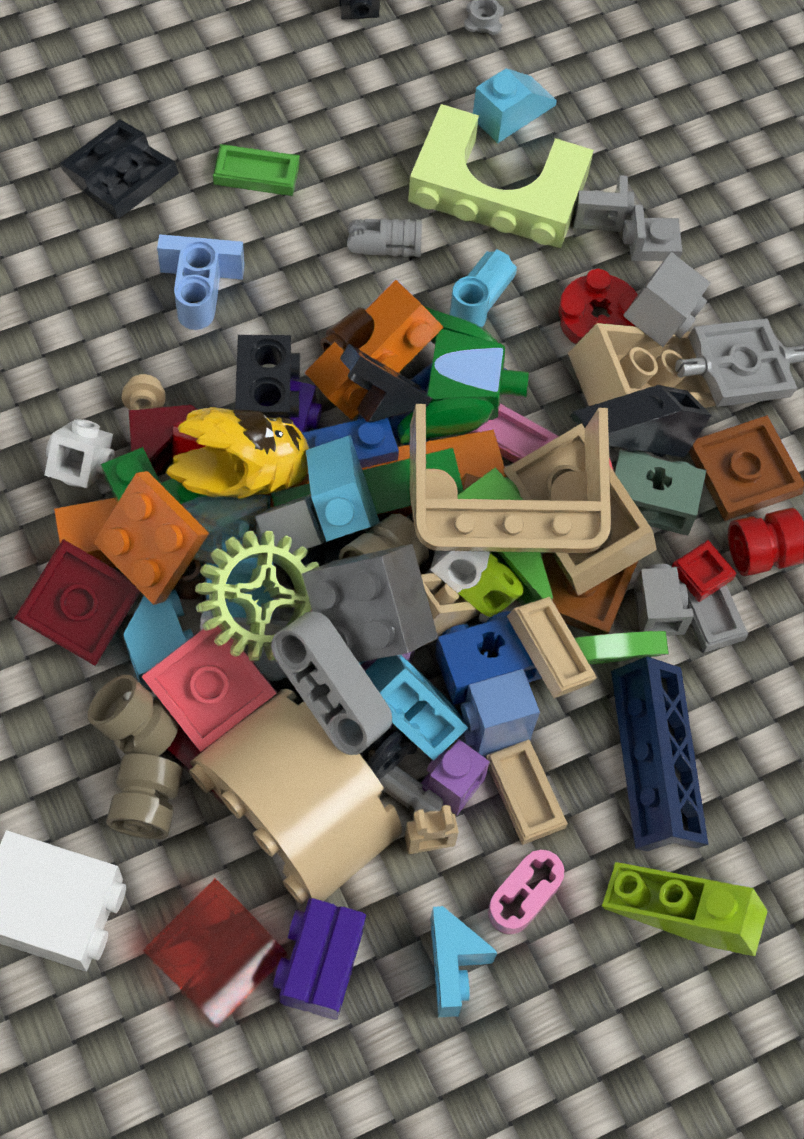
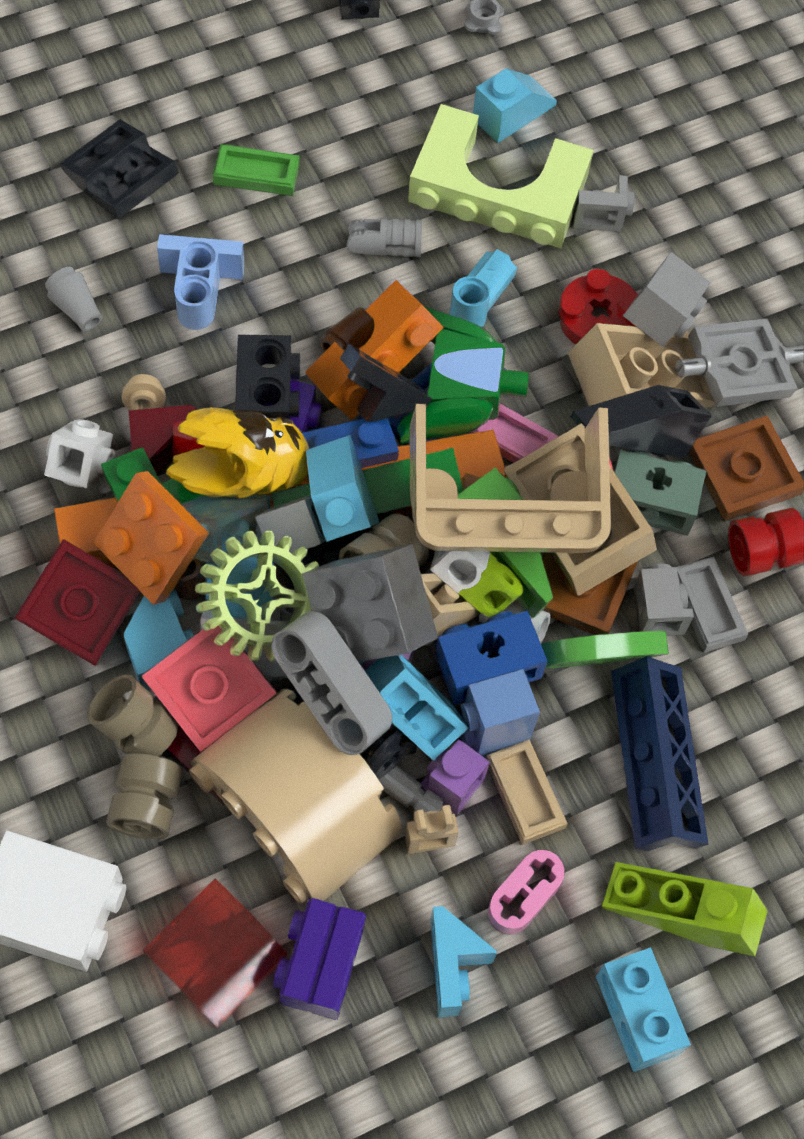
(71, 295): none -> light grey cone
(551, 647): tan tile -> none
(642, 1009): none -> medium azure brick
(651, 237): light grey bracket -> none
(704, 571): red tile -> none

